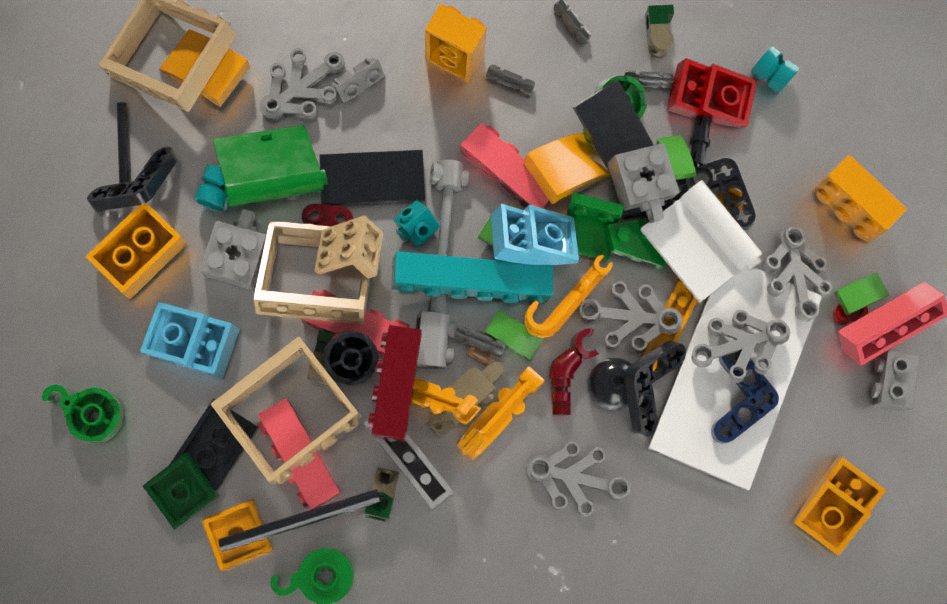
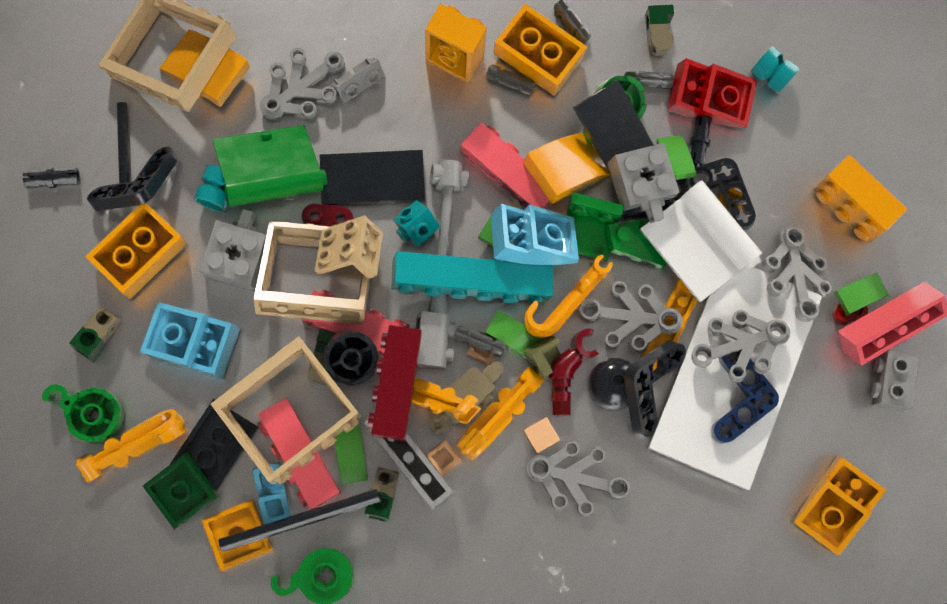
(51, 178): none -> black pin
(95, 334): none -> leg
(134, 442): none -> light orange piece
(272, 497): none -> medium azure slope
(351, 456): none -> bright green slope
(443, 457): none -> light nougat tile
(539, 49): none -> light orange brick
(541, 435): none -> light nougat tile
(542, 354): none -> olive panel

